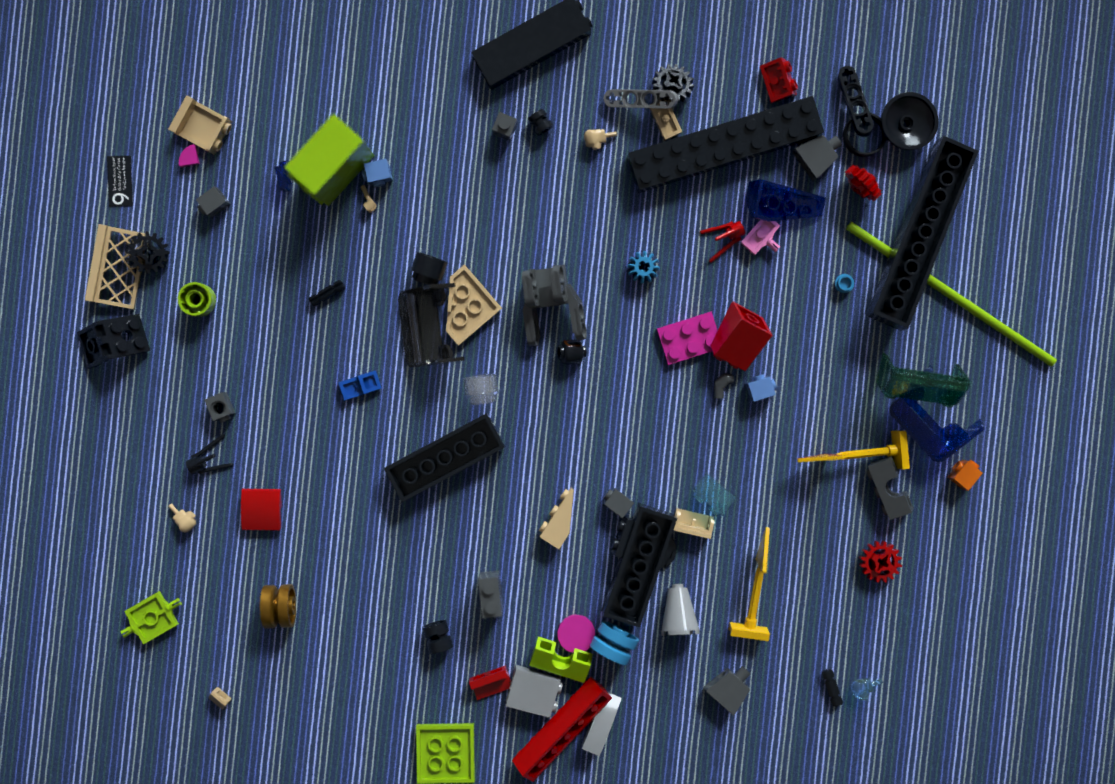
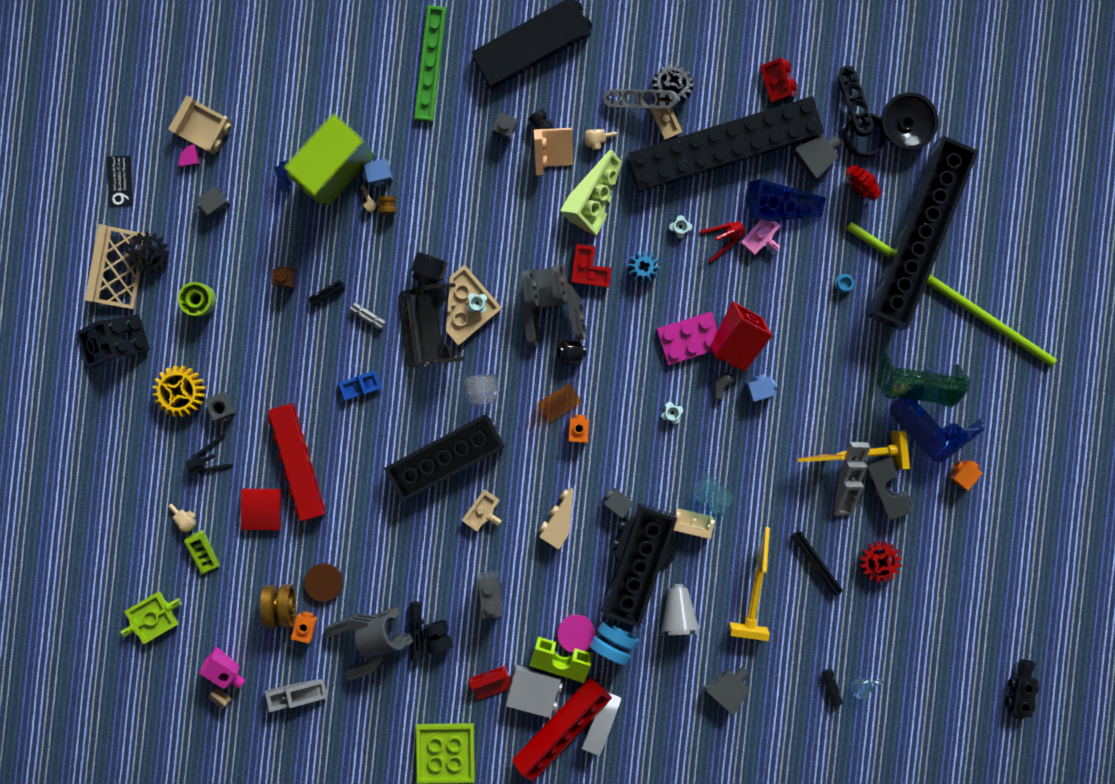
(163, 385): none -> yellow gear
(207, 549): none -> lime slope
(221, 669): none -> dark pink torso
(284, 277): none -> reddish brown brick
(295, 694): none -> light grey slope
(296, 461): none -> red brick
(304, 635): none -> orange brick
(323, 582): none -> reddish brown tile
(367, 316): none -> light grey axle
(370, 639): none -> dark grey piece
(387, 205): none -> pearl gold wheel
(416, 611): none -> black pin
(430, 63): none -> bright green tile
(481, 306): none -> light aqua plate
(482, 511): none -> tan plate
(552, 148): none -> light nougat bracket
(559, 402): none -> clear orange panel
(575, 436): none -> orange brick
(585, 272): none -> red plate
(589, 199): none -> yellowish green wedge
(667, 413): none -> light aqua plate
(685, 226): none -> light aqua plate
(817, 563): none -> black axle
(850, 478): none -> light grey slope
(1018, 695): none -> black brick

